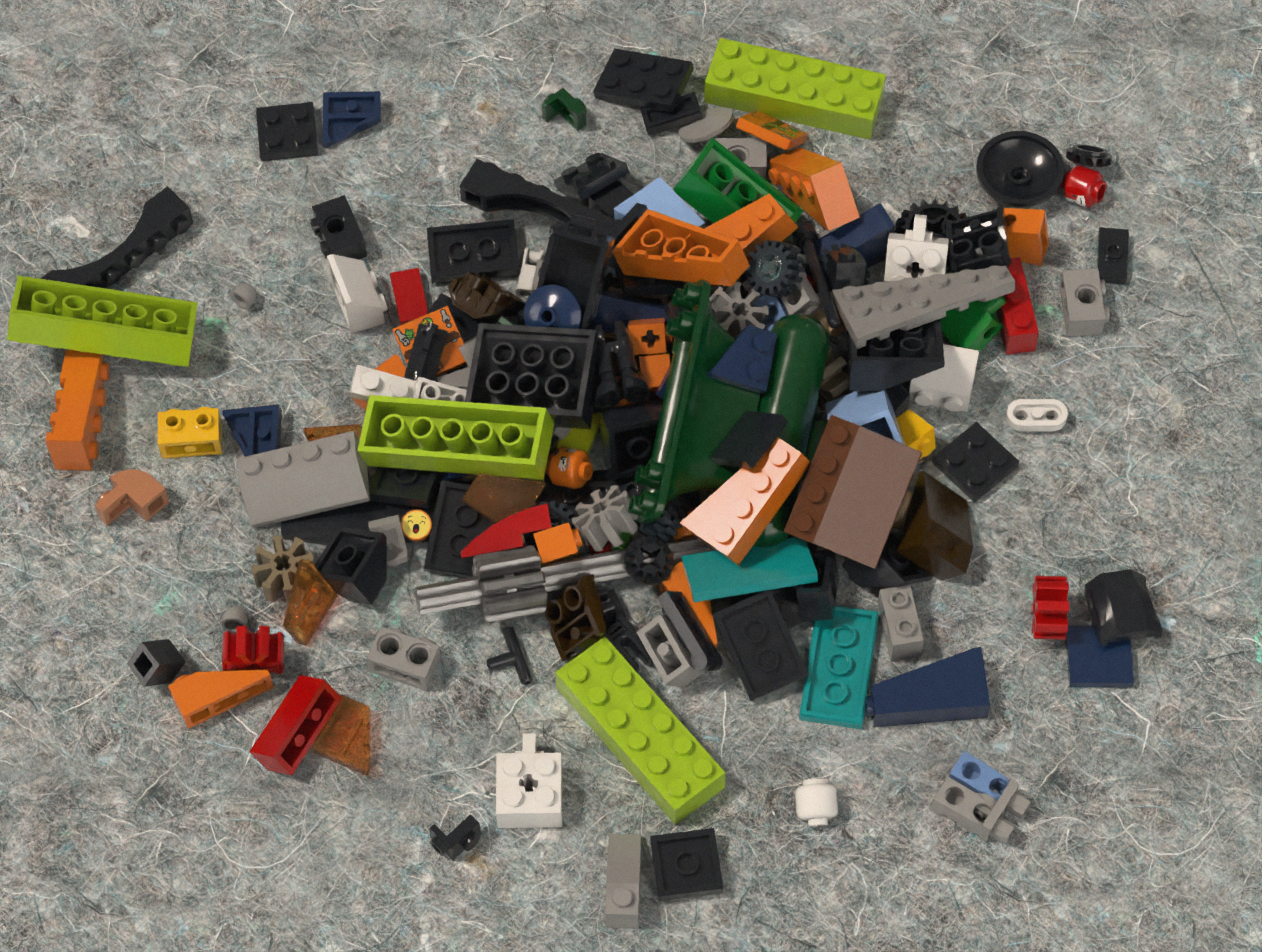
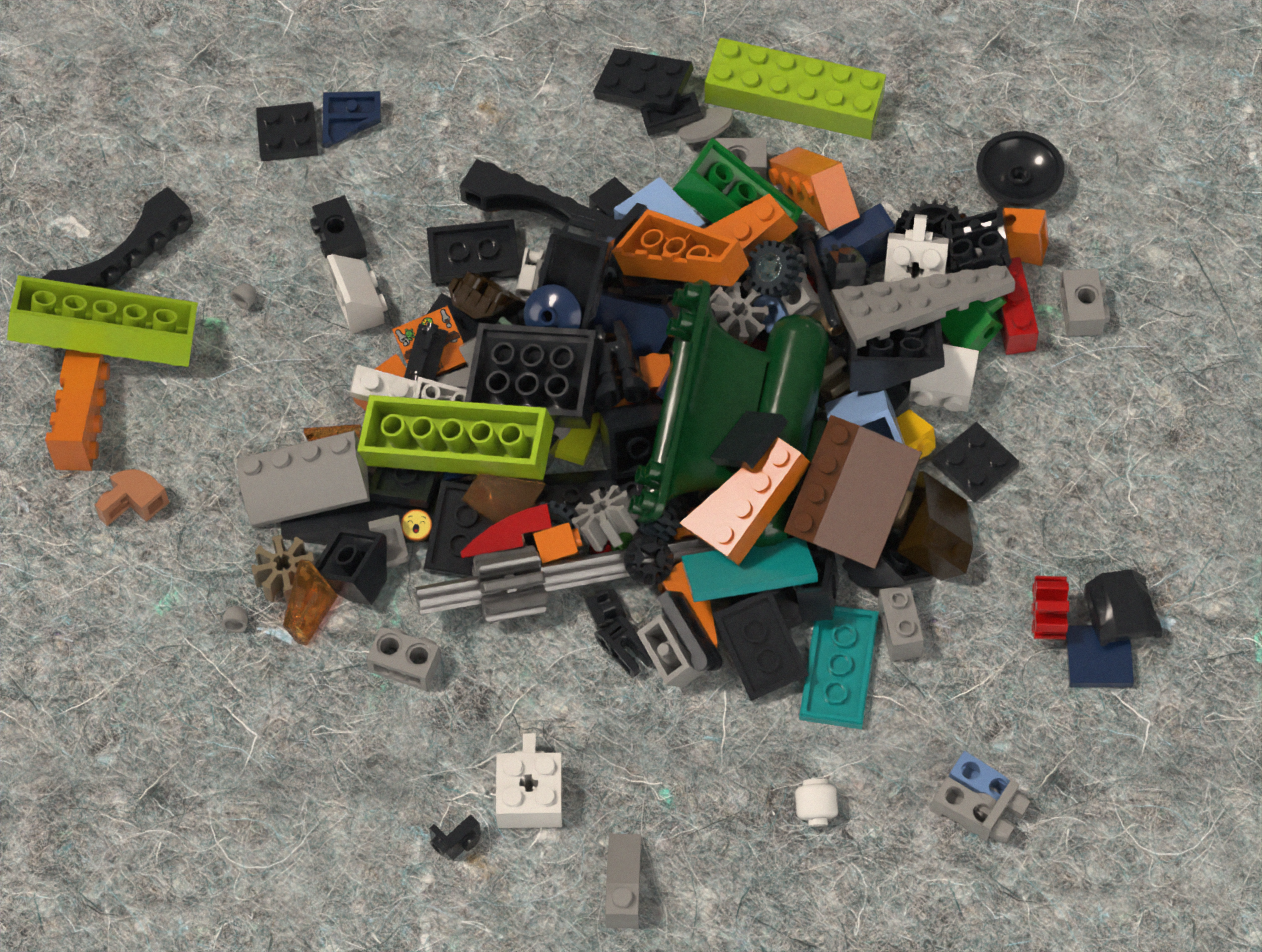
(156, 662): black brick -> none
(190, 432): yellow brick -> none
(214, 692): orange slope -> none
(253, 650): red gear -> none
(255, 428): dark blue wing -> none
(295, 725): red brick -> none
(347, 736): clear orange wing -> none
(408, 295): red tile -> none
(514, 656): black piece -> none
(567, 106): dark green bracket -> none
(569, 467): orange head -> none
(576, 618): dark brown slope -> none
(591, 176): black plate -> none
(640, 730): lime brick -> none
(641, 344): orange brick -> none
(686, 864): black plate -> none
(747, 360): dark blue wing -> none
(771, 130): orange tile -> none
(933, 693): dark blue slope -> none
(1036, 414): white plate -> none
(1084, 186): red head -> none
(1089, 155): black gear -> none
(1112, 255): black plate -> none

